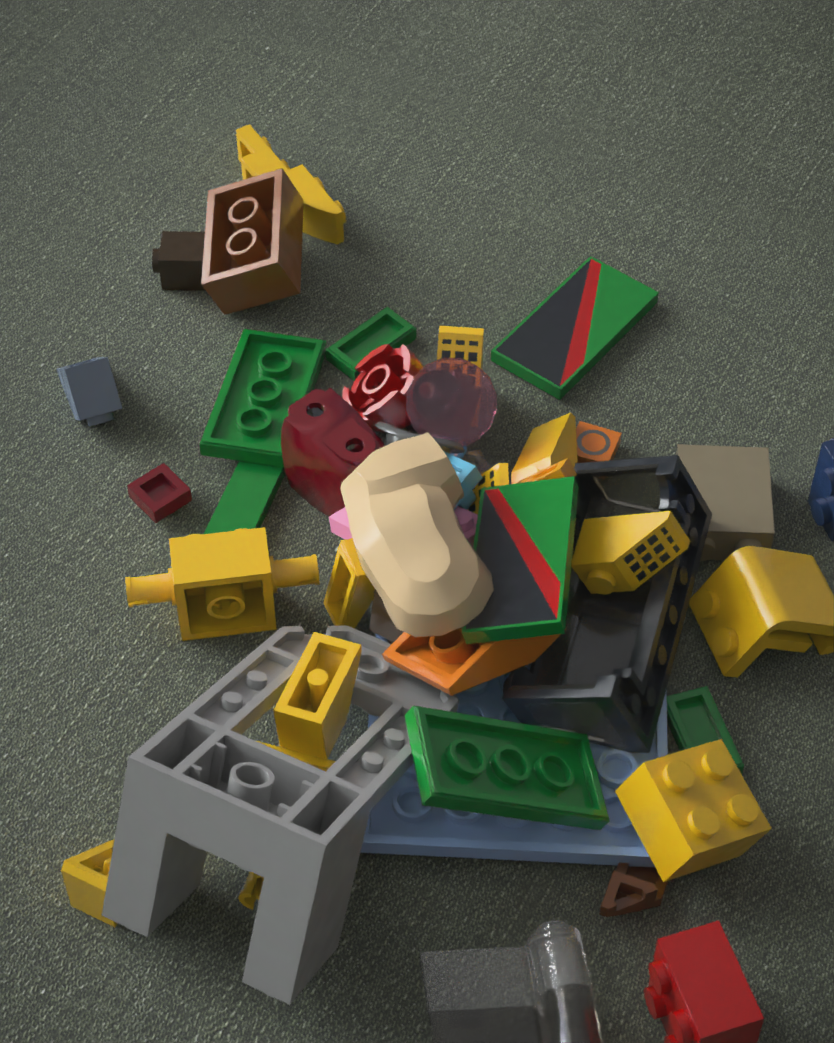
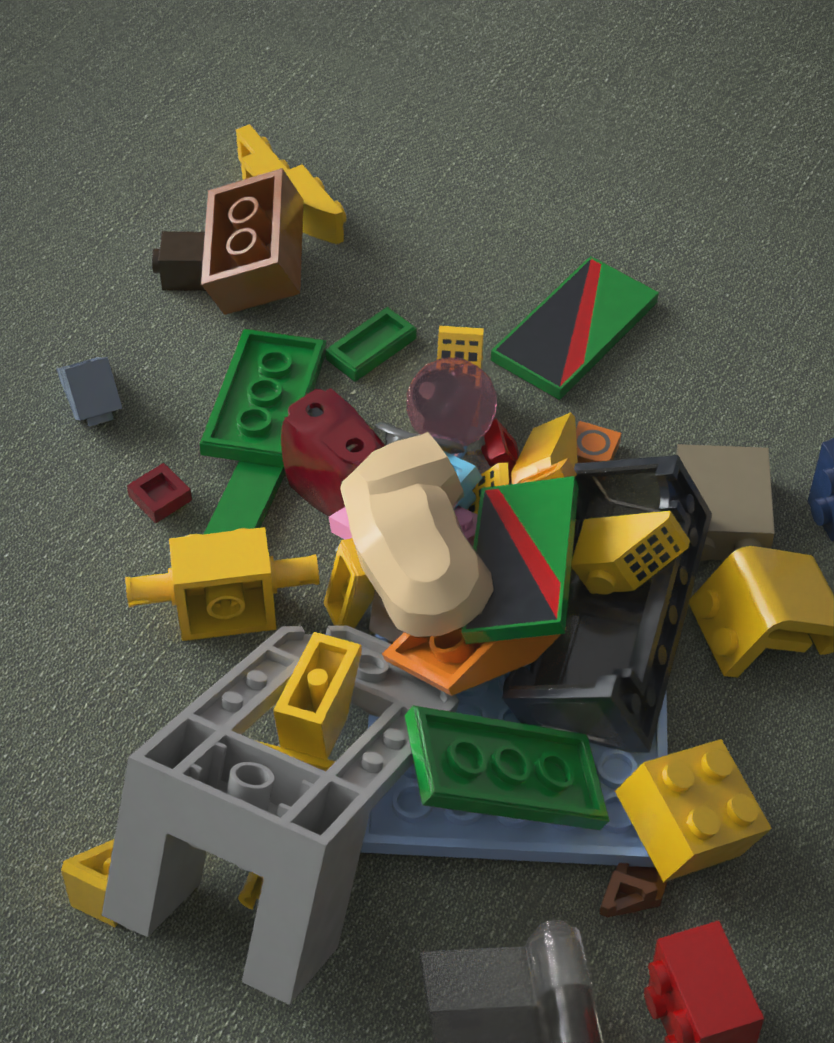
(382, 386): red cylinder -> none
(500, 446): none -> red plate
(697, 721): green tile -> none

